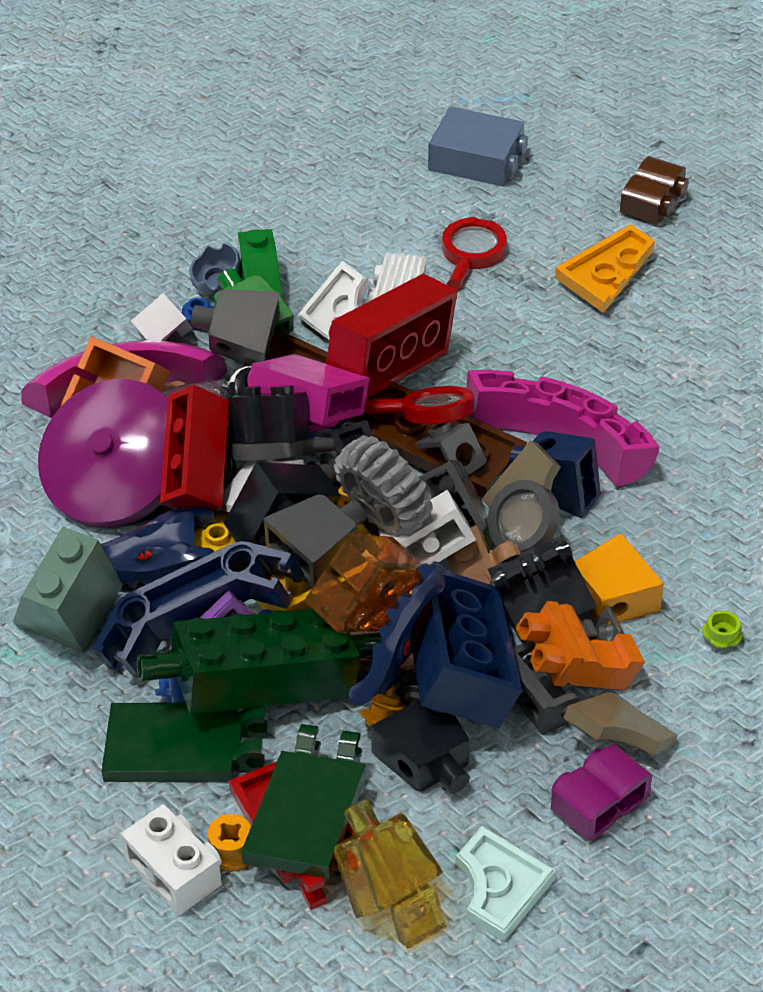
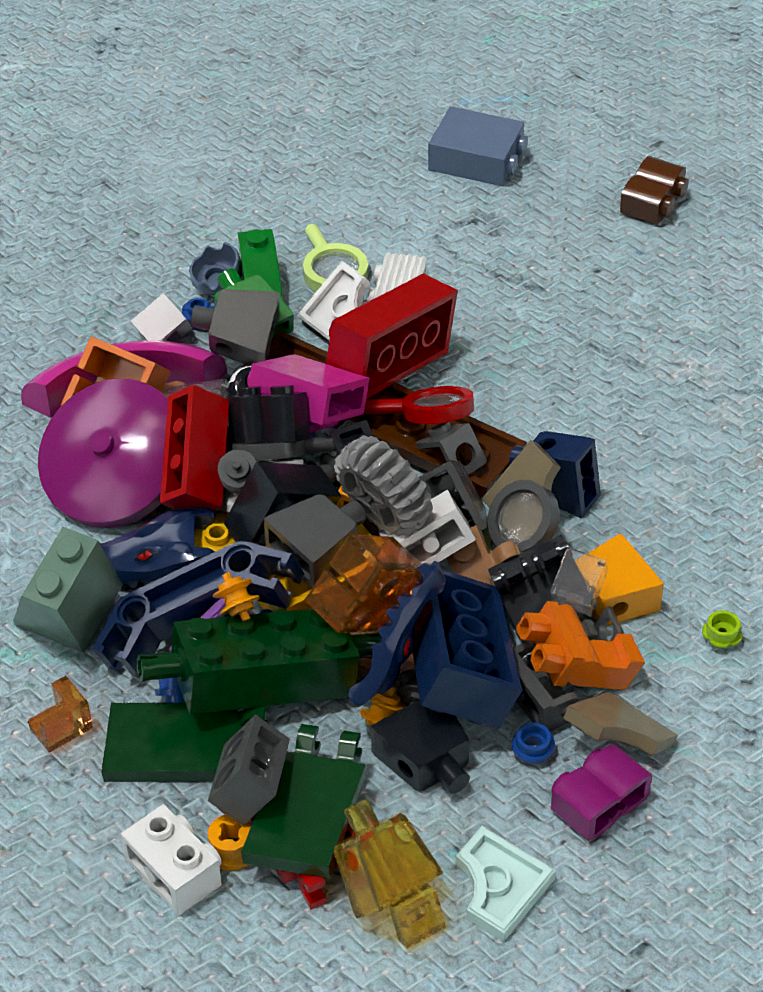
(65, 719): none -> clear orange panel
(235, 469): none -> dark grey wheel
(236, 596): none -> light orange wheel
(249, 770): none -> dark grey brick
(326, 257): none -> yellowish green piece
(472, 245): red piece -> none
(510, 403): dark pink brick -> none
(537, 735): none -> blue plate
(579, 580): none -> clear panel
(606, 267): light orange wing -> none

